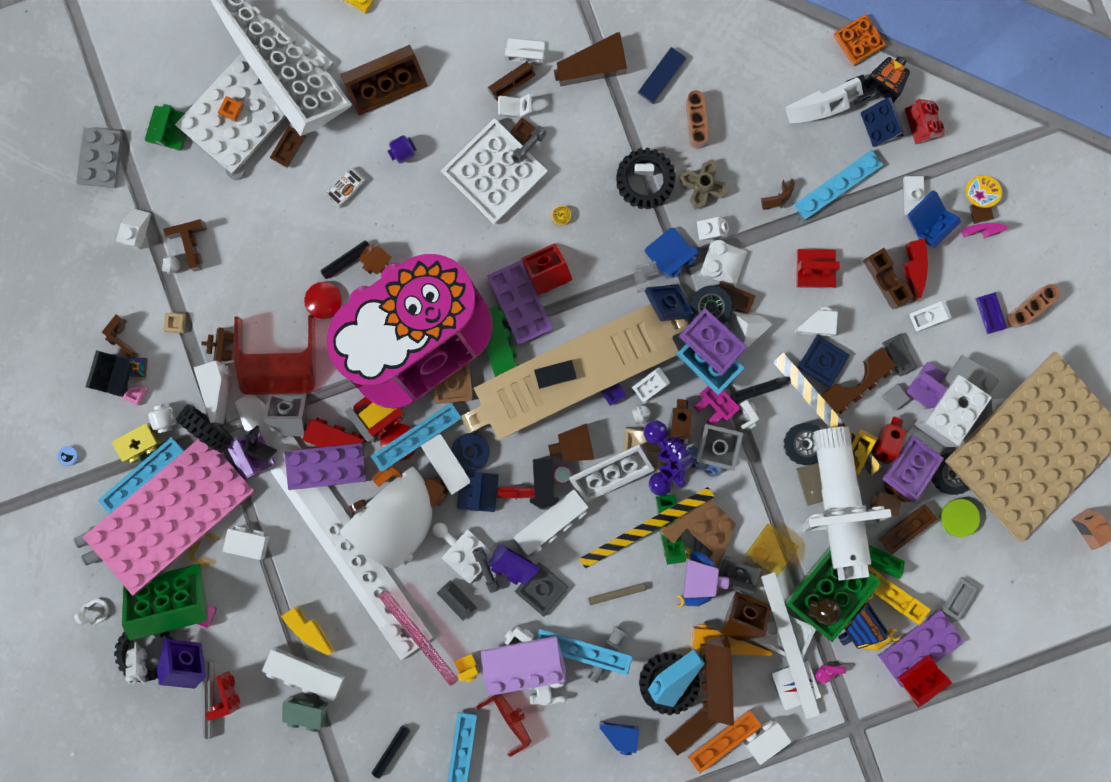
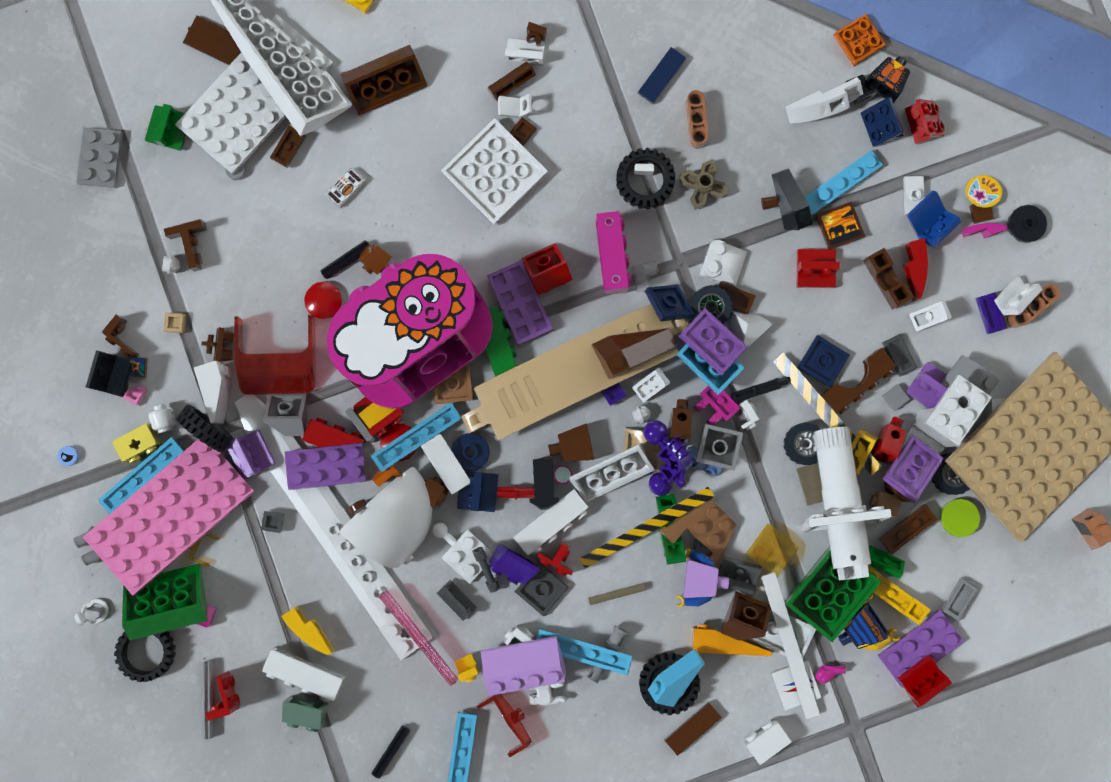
(133, 229): white slope -> none
(136, 658): white hinge -> none
(181, 664): dark purple slope -> none
(212, 40): none -> reddish brown piece
(230, 108): orange tile -> none
(246, 543): white brick -> none
(257, 448): black bracket -> none
(272, 521): none -> dark grey plate
(402, 149): dark purple head -> none
(519, 154): dark grey bar -> none
(536, 31): none -> reddish brown tile
(555, 374): black tile -> none
(561, 215): yellow tile -> none
(561, 555): none -> red bracket
(593, 63): reddish brown slope -> none
(611, 251): none -> dark pink piece
(621, 736): blue slope -> none
(629, 350): none -> reddish brown wedge
(671, 253): blue bracket -> none
(712, 228): white bracket -> none
(718, 679): reddish brown slope -> none
(724, 741): orange plate -> none
(791, 202): none -> black slope
(820, 323): white slope -> none
(826, 611): dark brown piece -> none
(840, 225): none -> tile
(1017, 297): none -> white bracket
(1018, 227): none -> black plate

